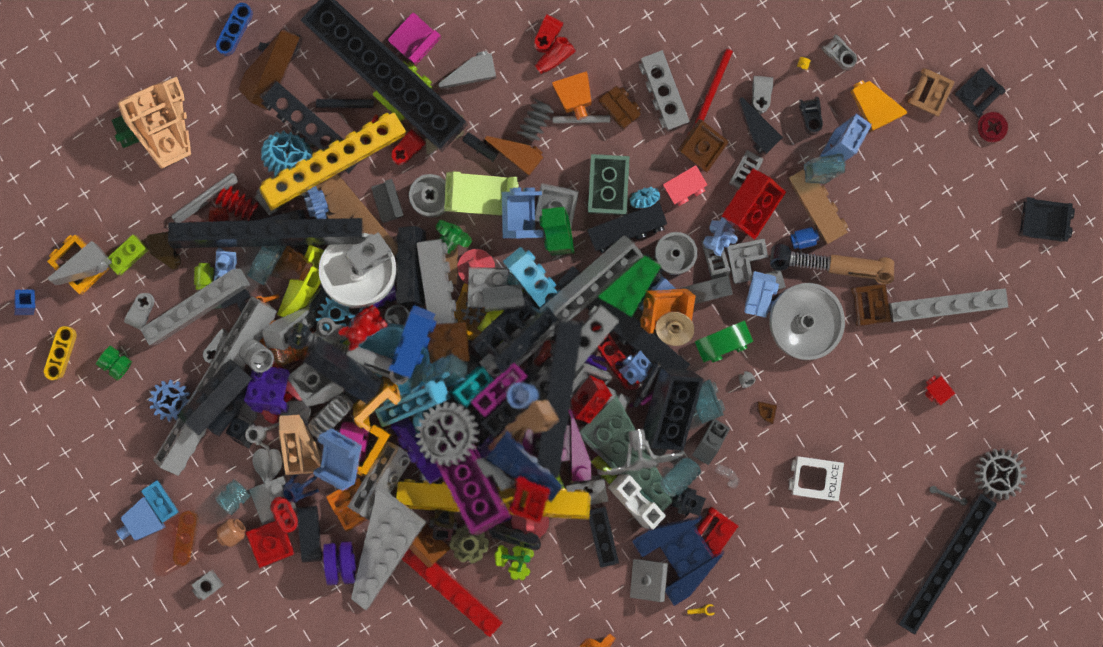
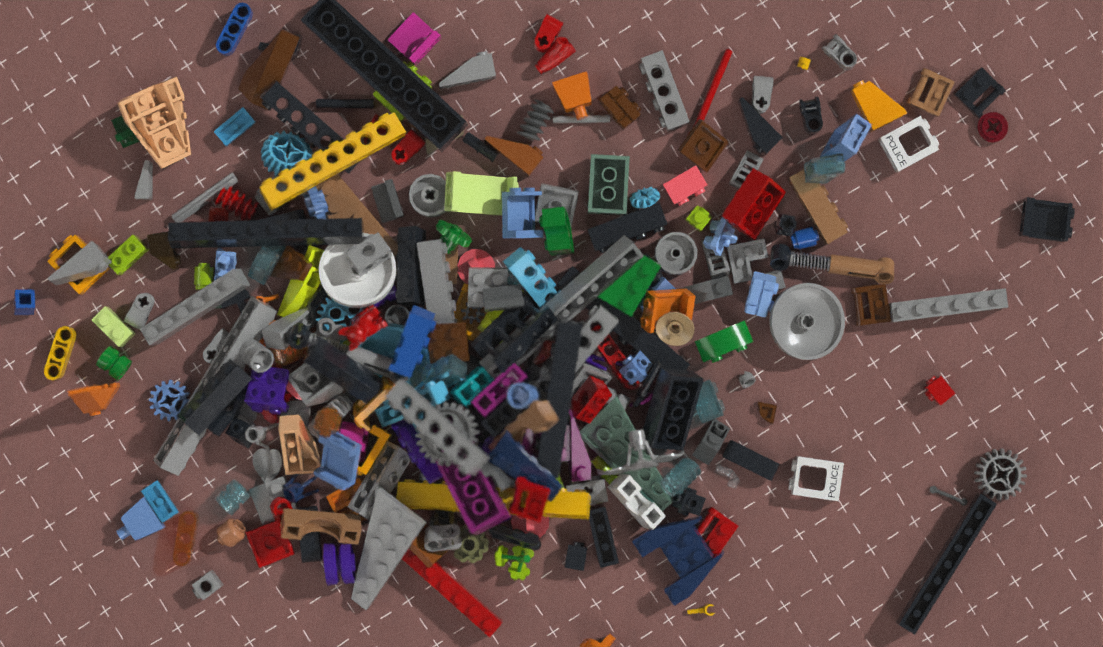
(94, 398): none -> orange wedge
(113, 326): none -> yellowish green brick
(145, 185): none -> light grey slope
(234, 126): none -> dark azure plate
(327, 421): none -> clear orange head
(343, 527): none -> medium nougat arch
(440, 538): none -> light grey piece
(476, 457): none -> light grey brick
(576, 556): none -> black brick
(648, 580): light grey plate -> none
(699, 218): none -> lime brick
(750, 460): none -> black beam
(785, 225): none -> black piece
(896, 152): none -> white window

